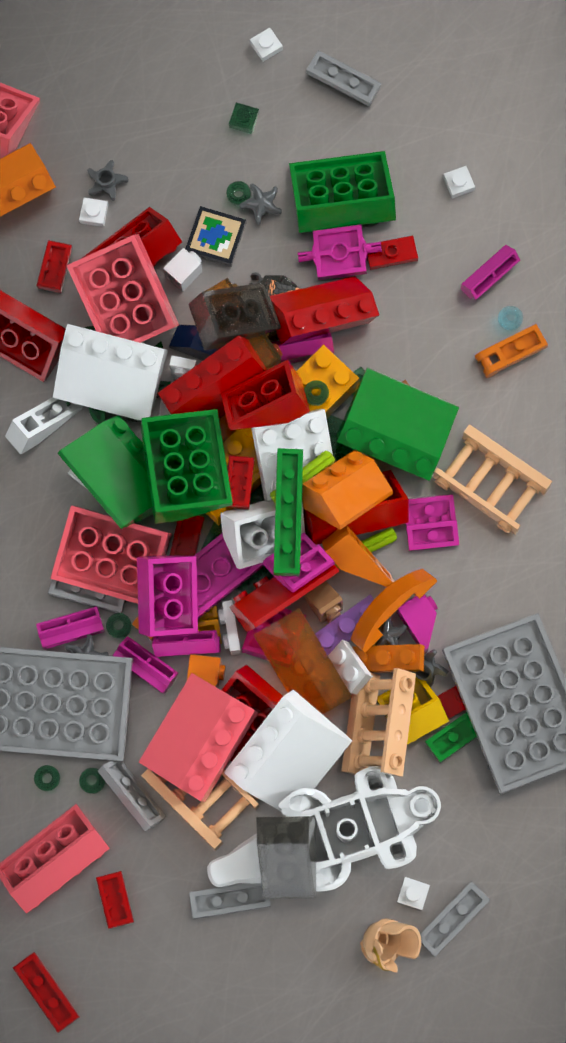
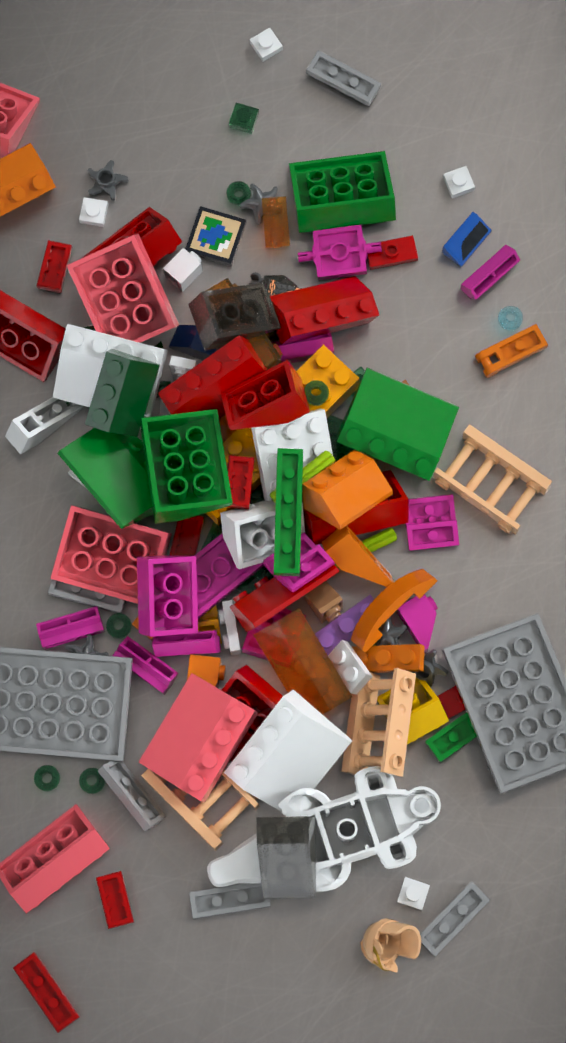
(122, 393): none -> dark green slope
(275, 222): none -> clear orange hinge
(466, 239): none -> blue slope

